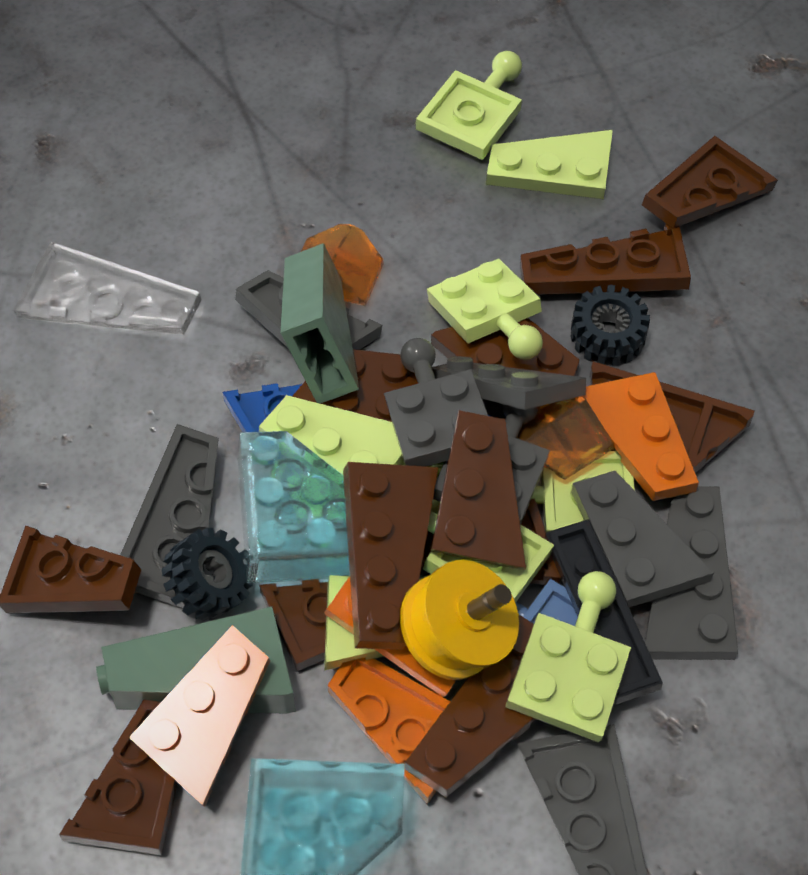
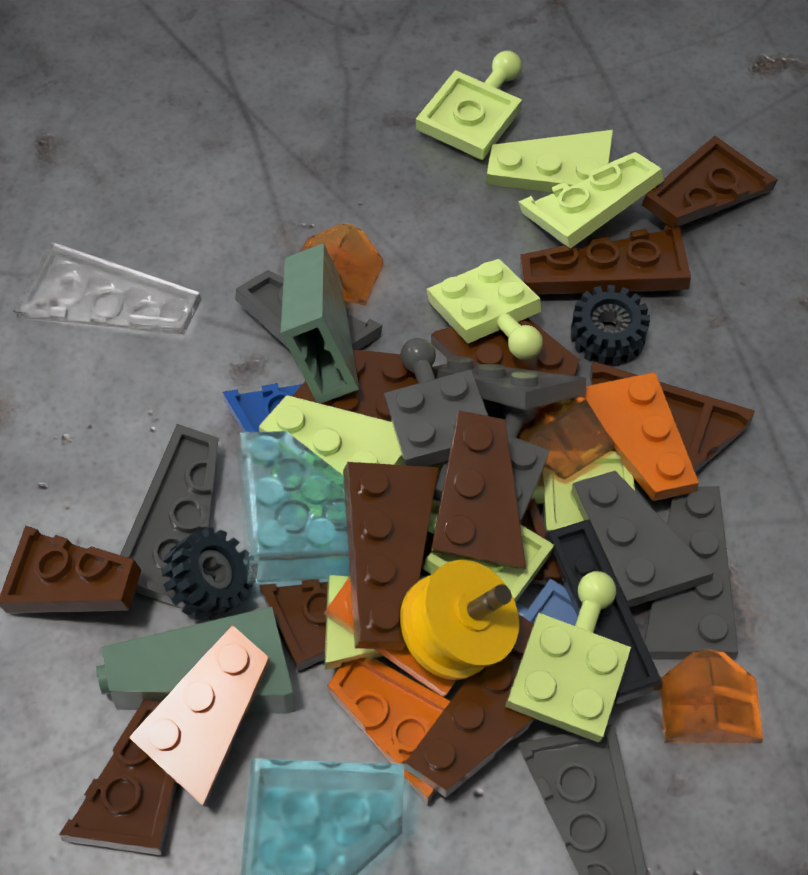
(584, 207): none -> yellowish green wing
(710, 701): none -> clear orange slope

